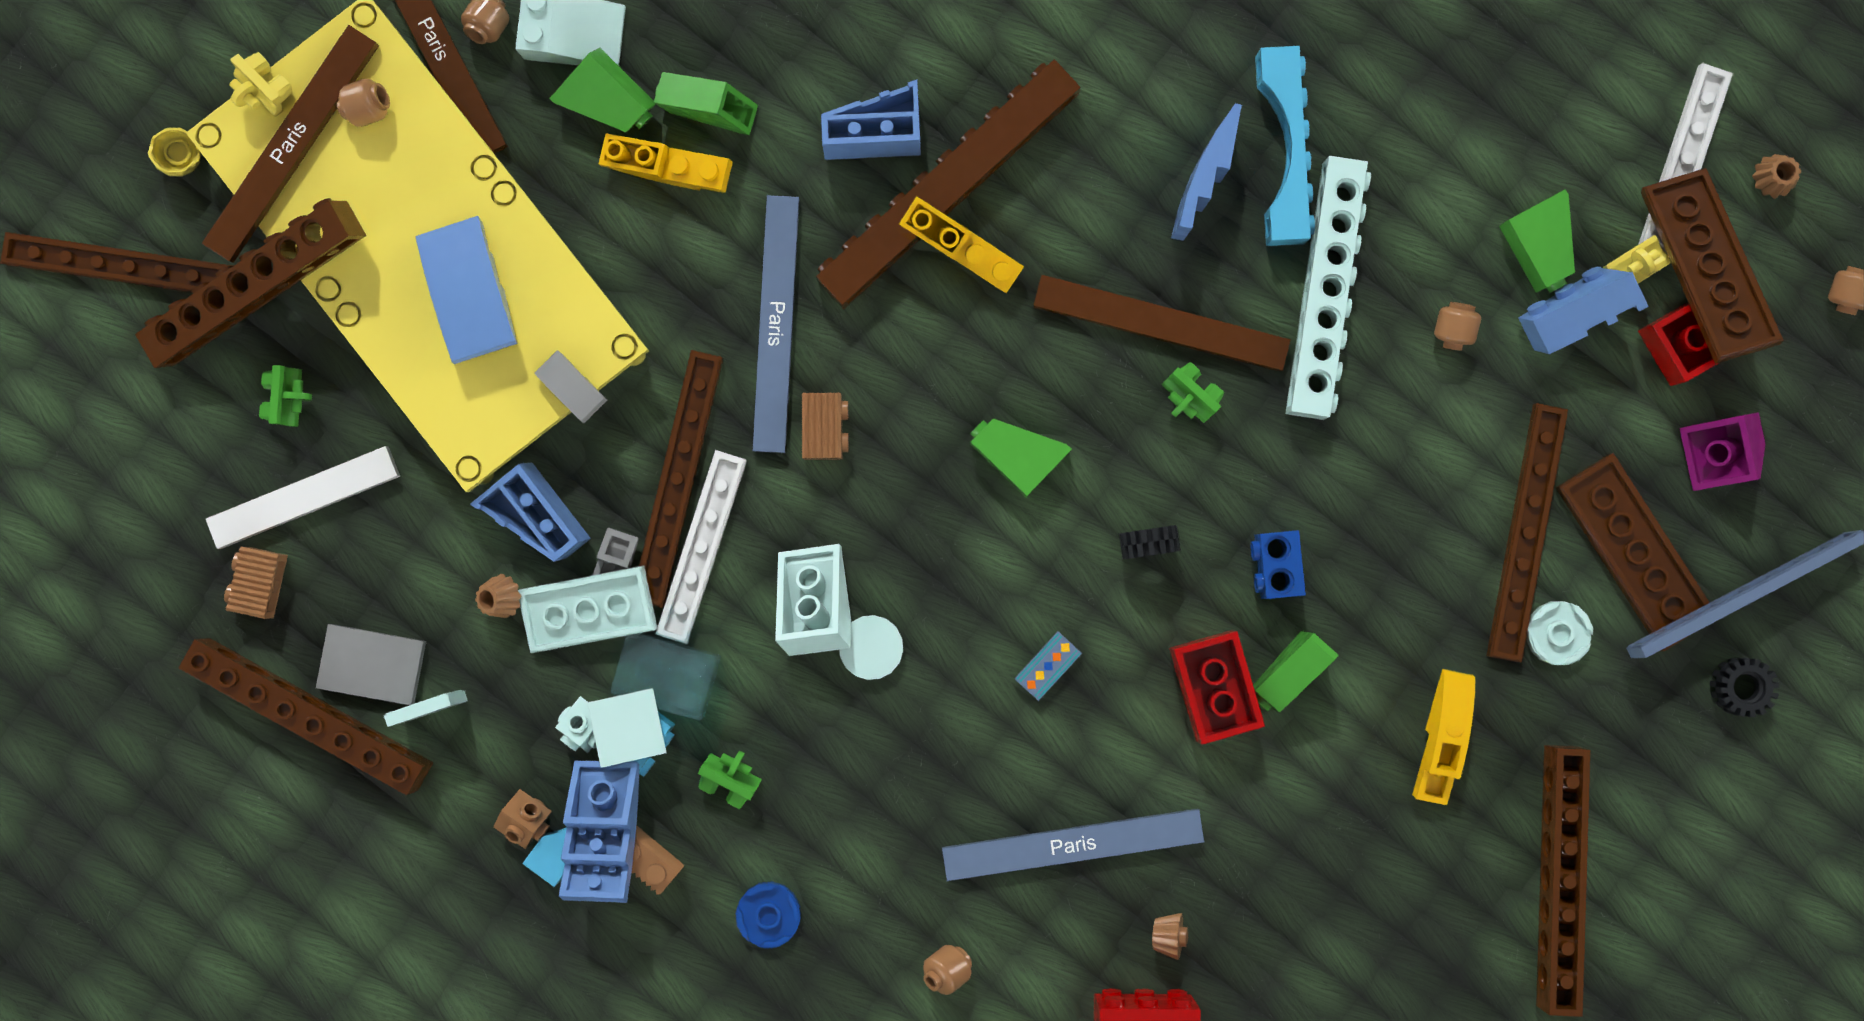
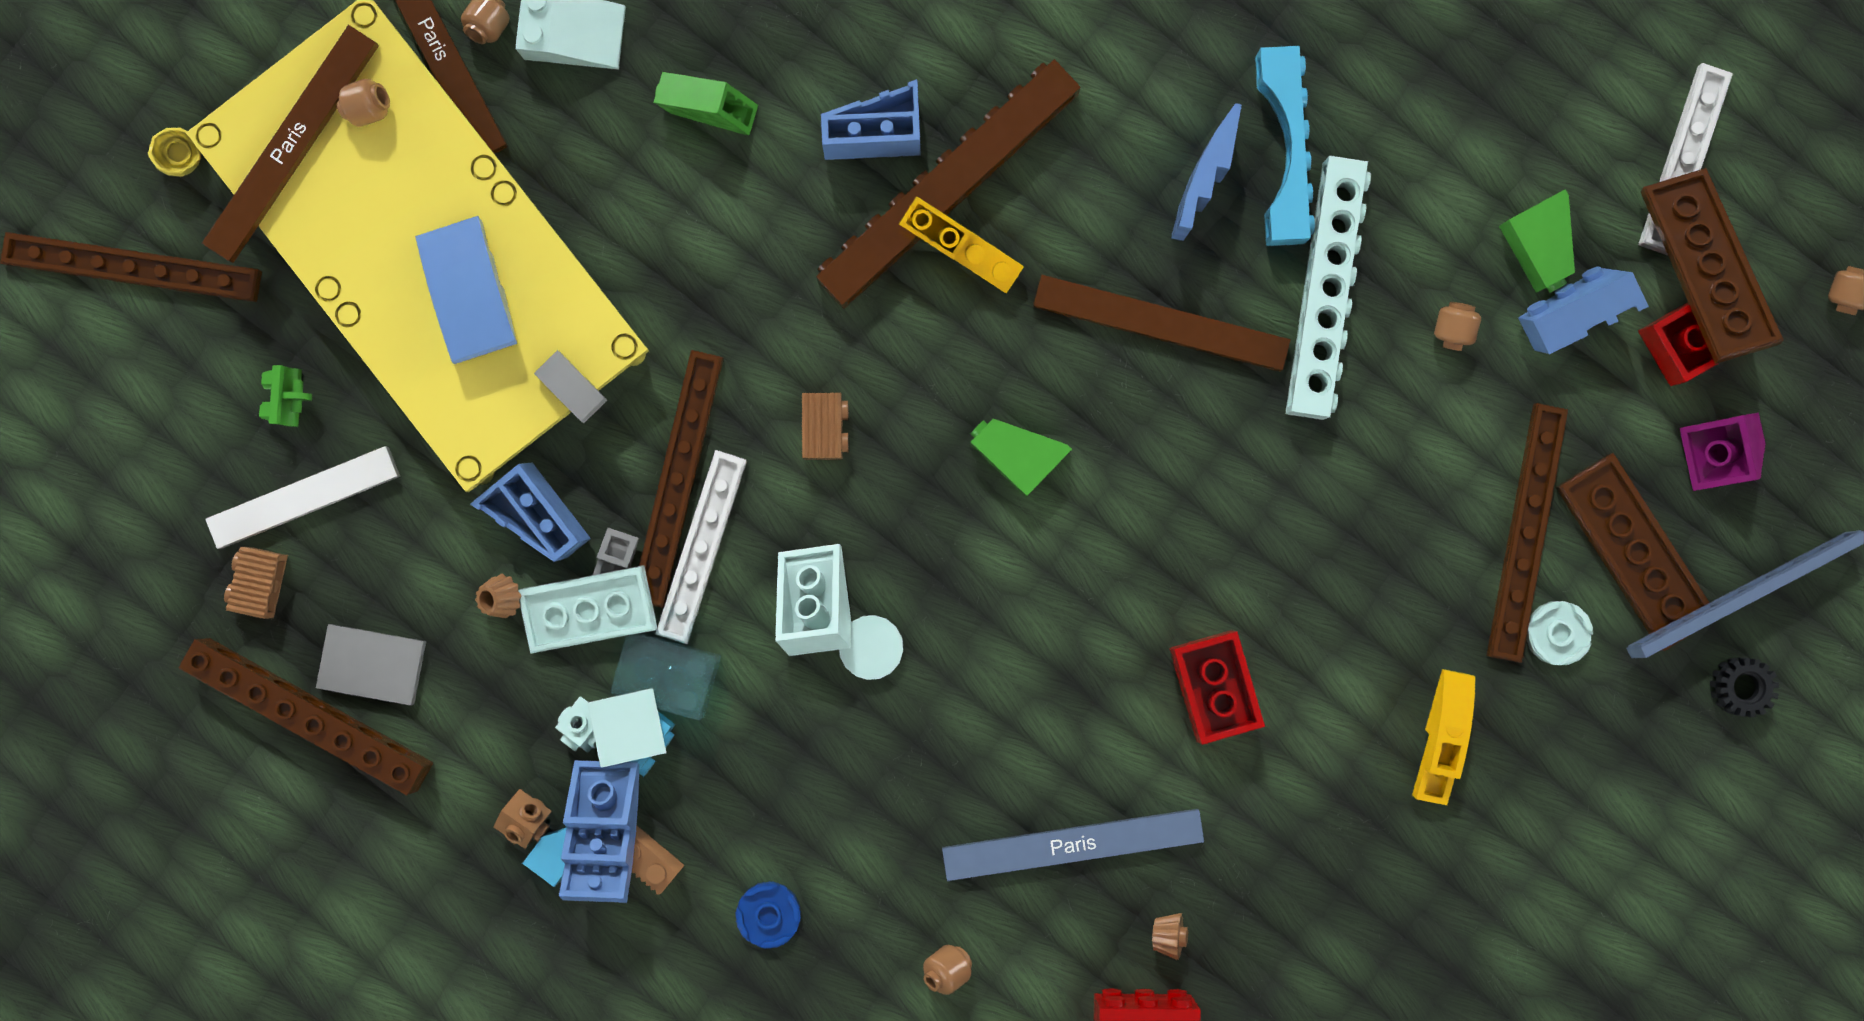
(169, 347): reddish brown brick -> none
(250, 74): light yellow hips -> none
(425, 707): light aqua tile -> none
(605, 93): bright green slope -> none
(665, 164): yellow slope -> none
(730, 774): bright green hips -> none
(776, 324): sand blue tile -> none
(1048, 665): sand blue tile -> none
(1149, 542): black tyre -> none
(1190, 396): bright green hips -> none
(1288, 564): blue brick -> none
(1293, 671): bright green slope -> none
(1563, 880): reddish brown brick -> none
(1642, 259): light yellow hips -> none
(1776, 175): medium nougat piece -> none

